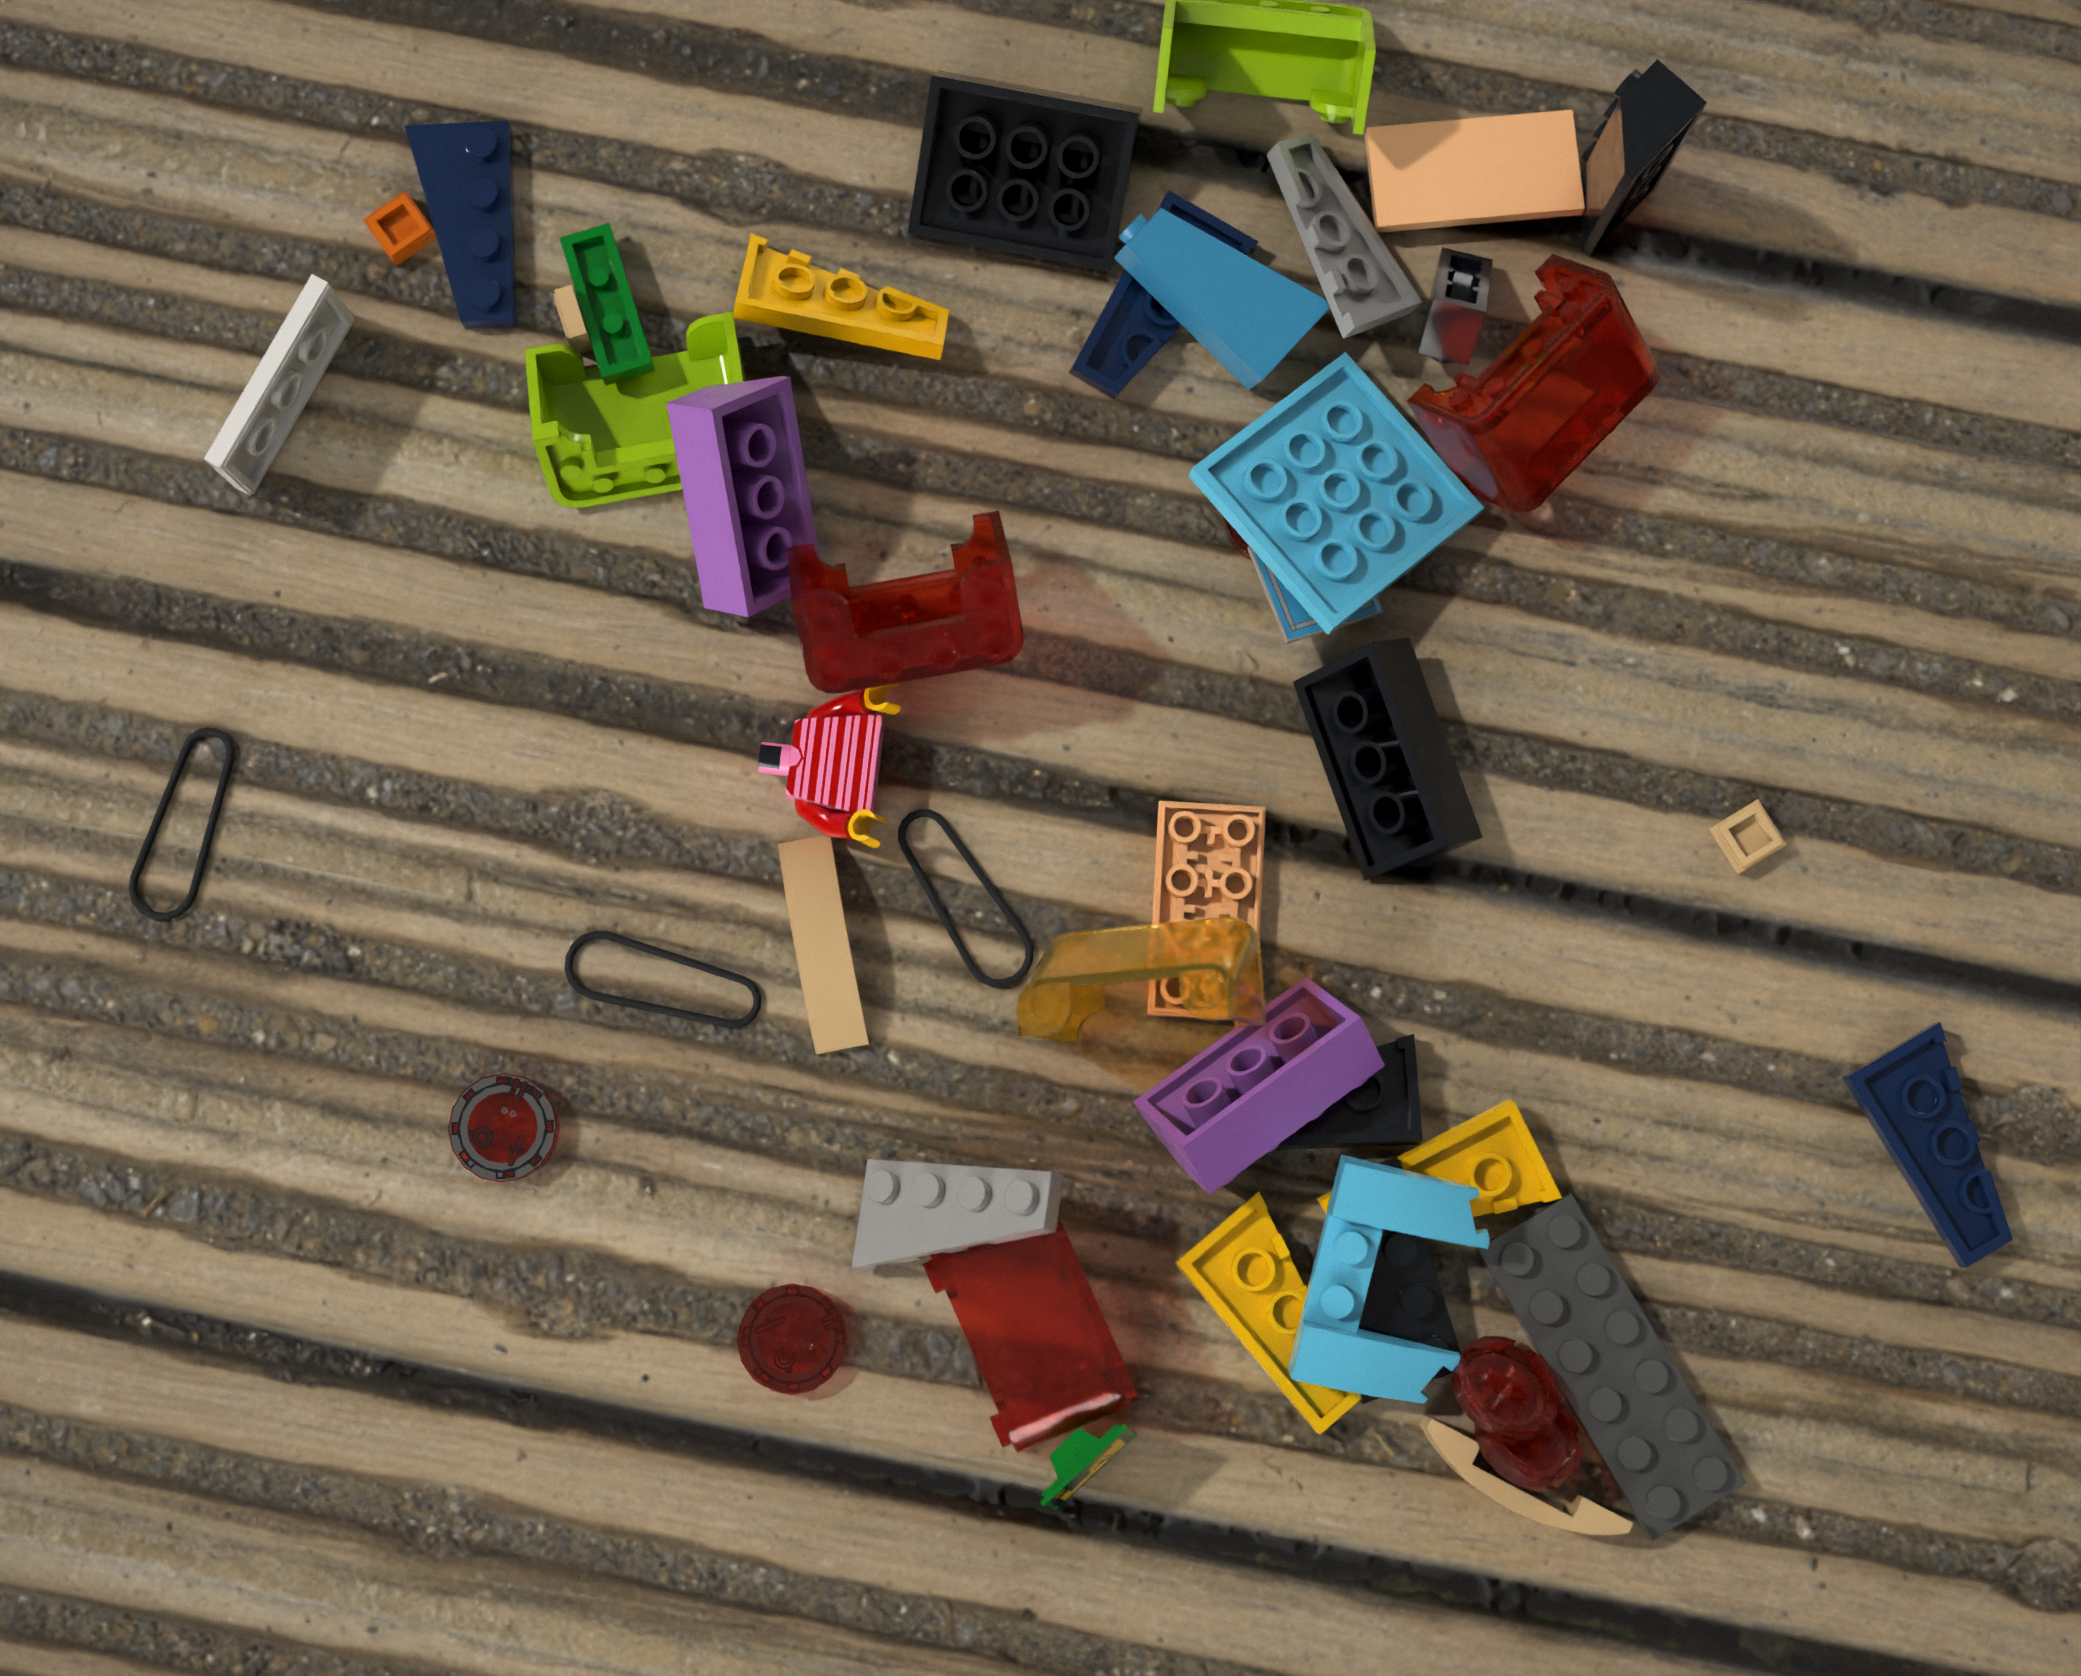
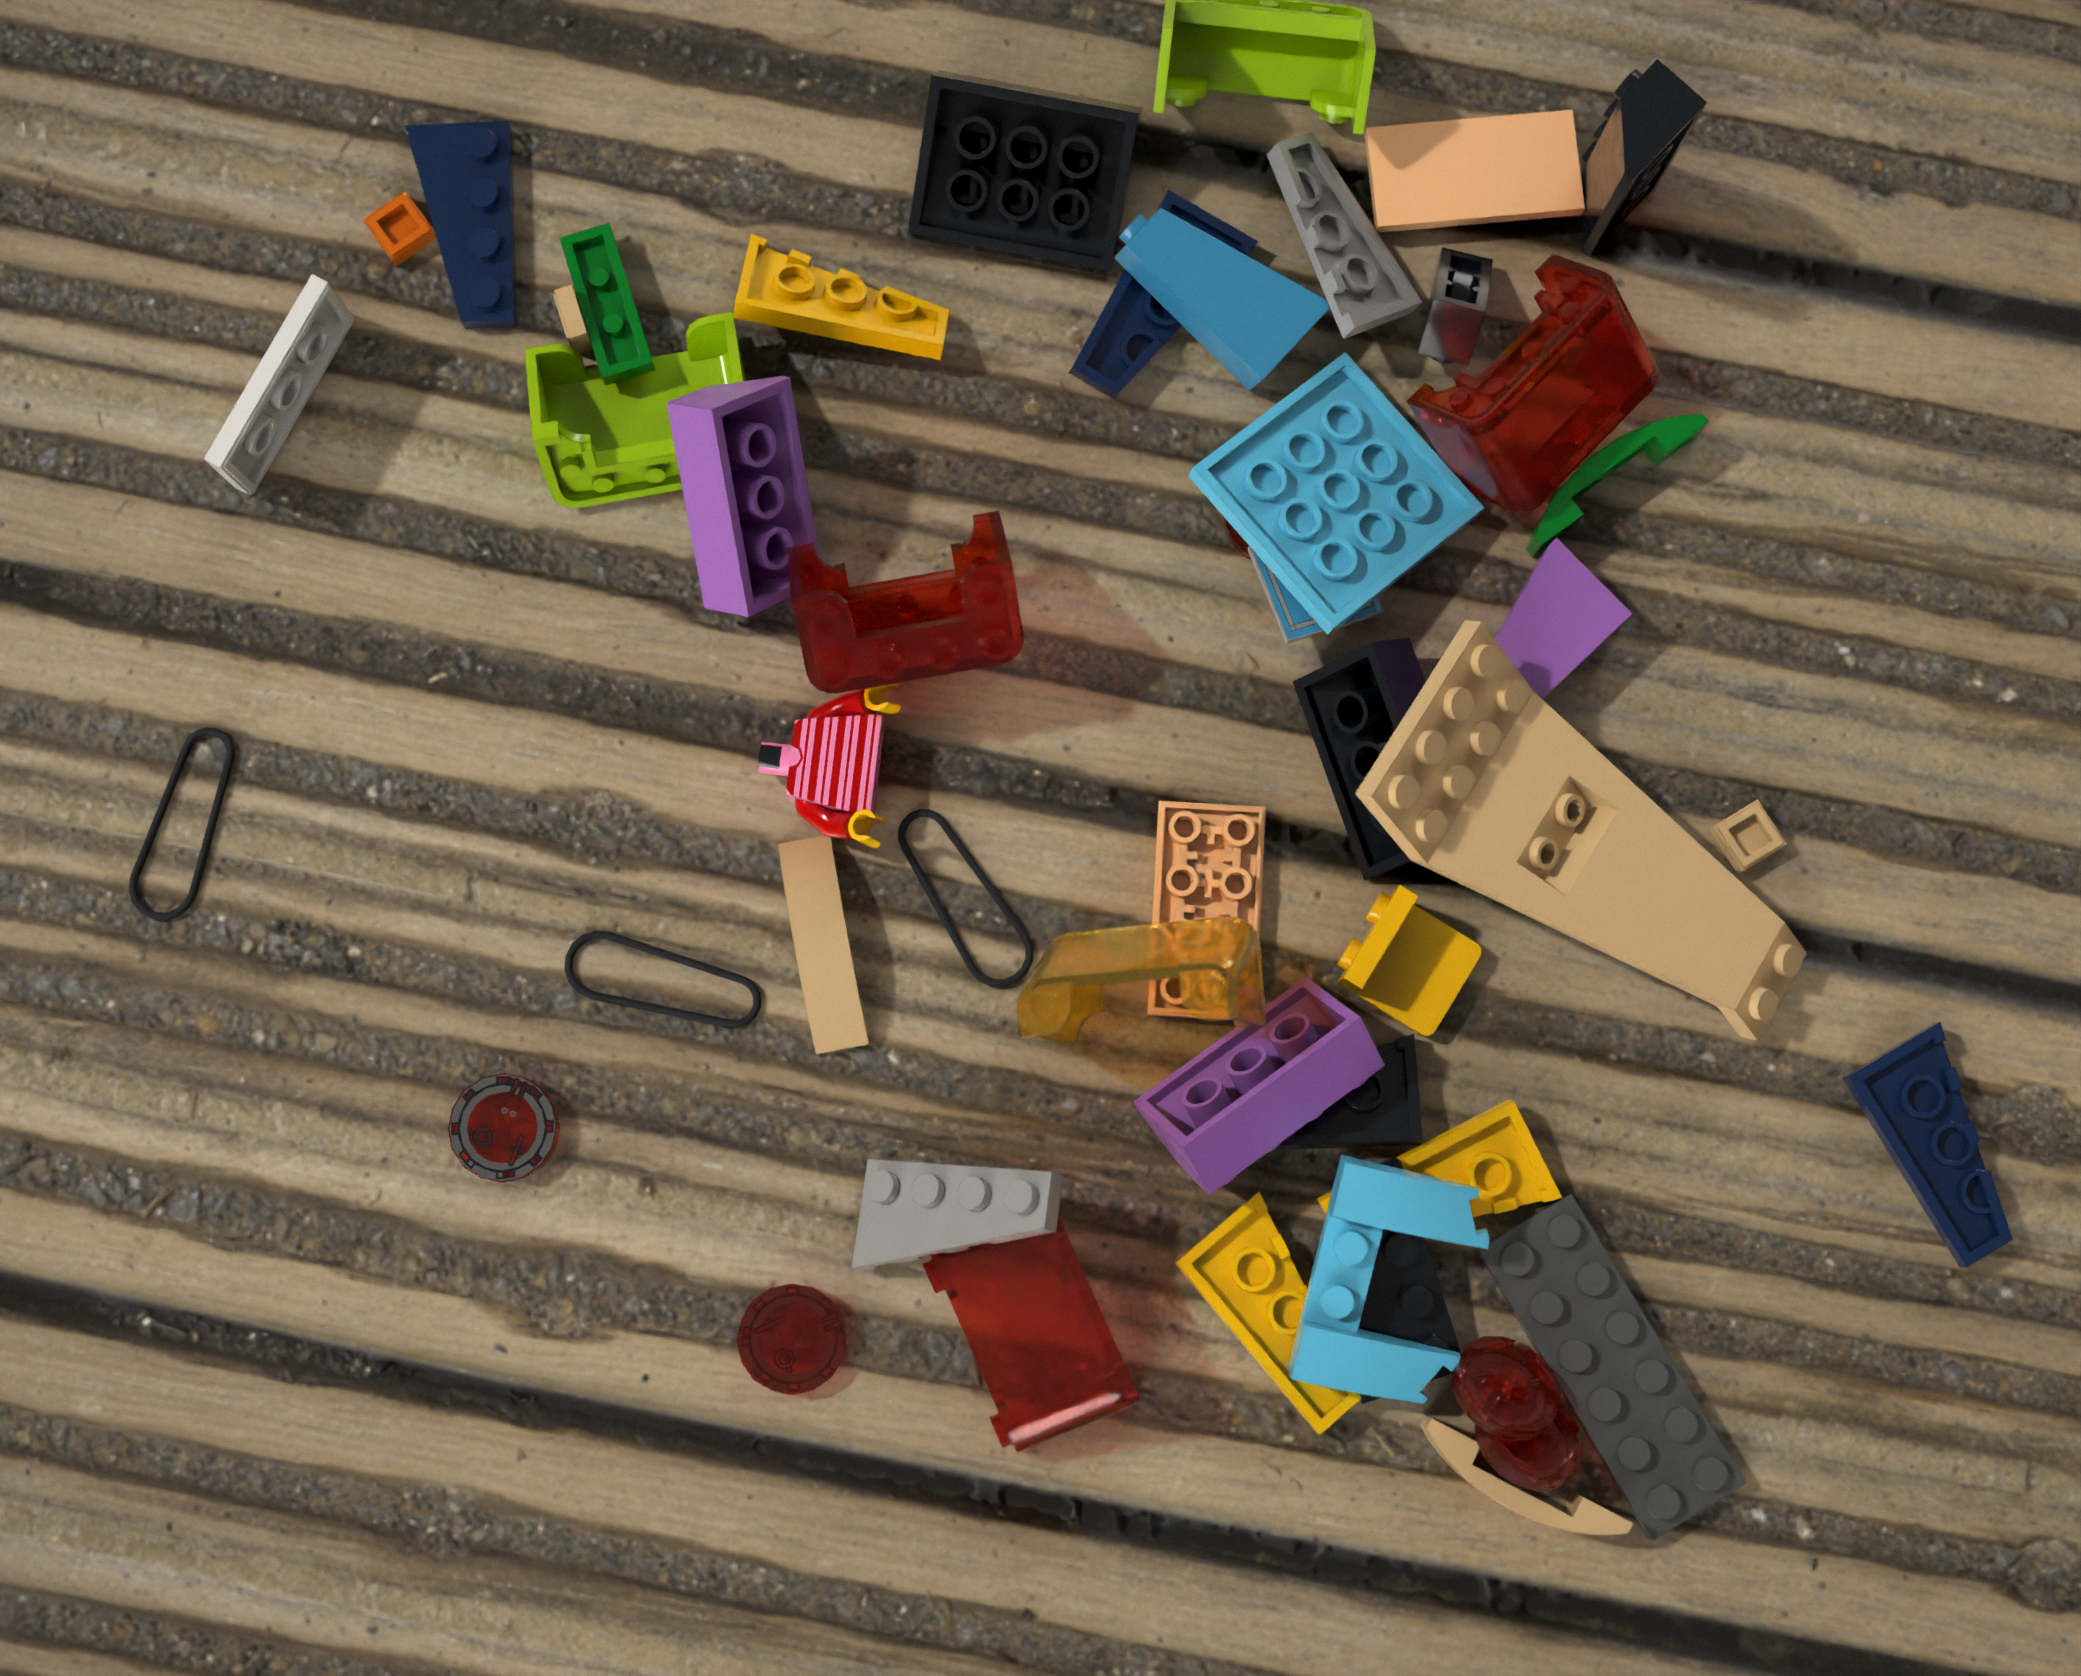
(1080, 1459): green piece -> none
(1408, 962): none -> yellow bracket
(1538, 819): none -> tan wing
(1558, 619): none -> medium lavender slope
(1656, 440): none -> green slope

